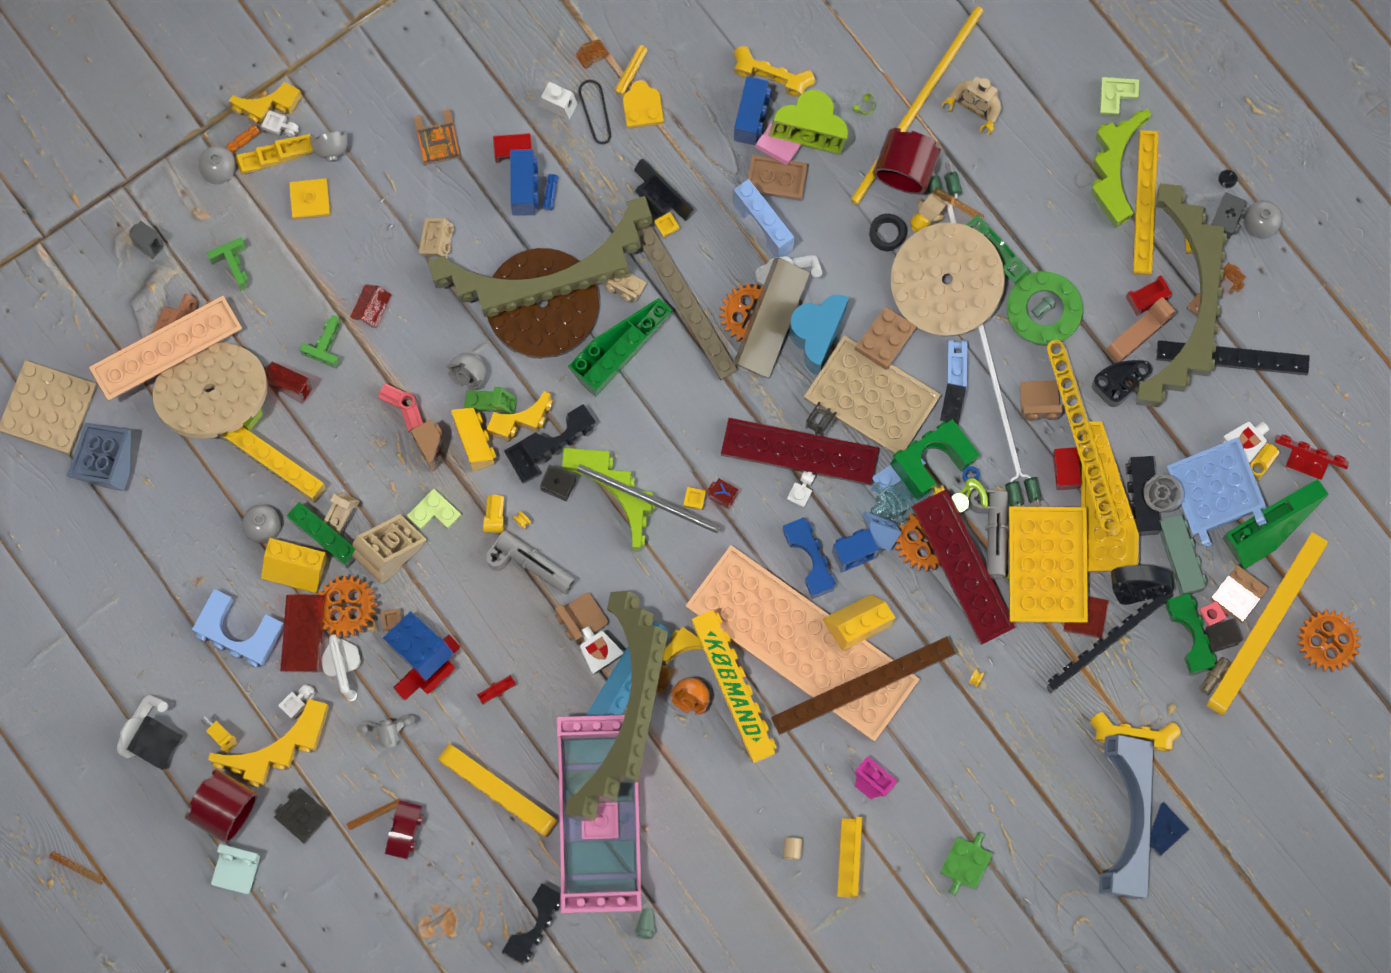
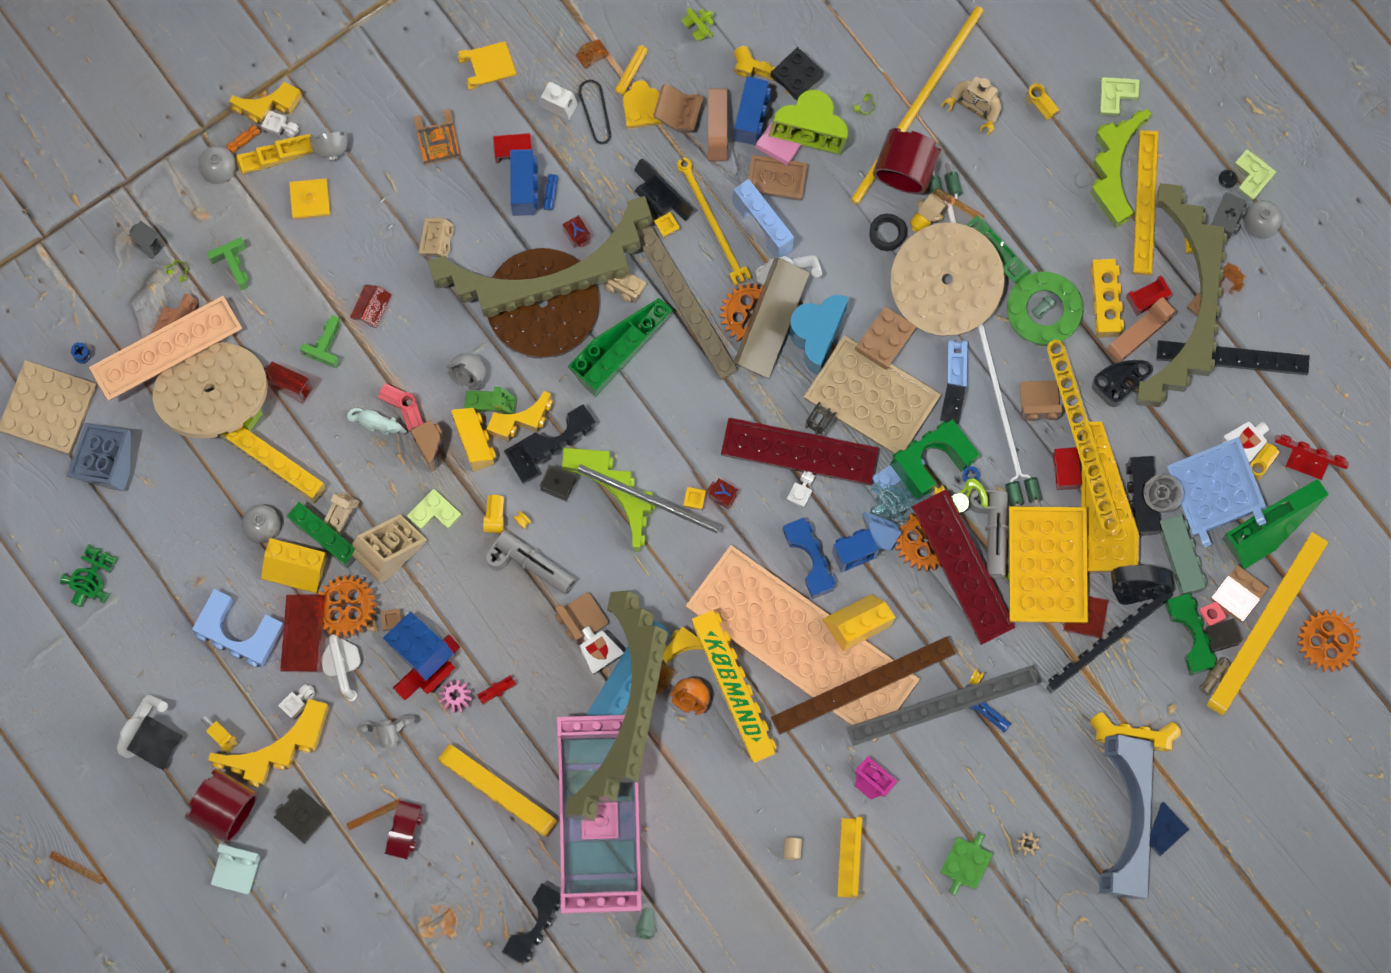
(80, 358): none -> blue bush
(81, 588): none -> green piece
(181, 278): none -> lime piece
(374, 421): none -> light aqua animal
(459, 701): none -> bright pink gear
(489, 64): none -> yellow flag
(576, 232): none -> clear red brick
(677, 109): none -> medium nougat bracket
(703, 30): none -> lime hips
(717, 124): none -> nougat beam
(737, 271): none -> yellow hinge
(797, 73): none -> black brick
(942, 705): none -> dark grey plate
(1002, 725): none -> blue pin
(1025, 850): none -> tan gear
(1043, 102): none -> yellow piece
(1106, 327): none -> yellow brick
(1258, 174): none -> yellowish green plate

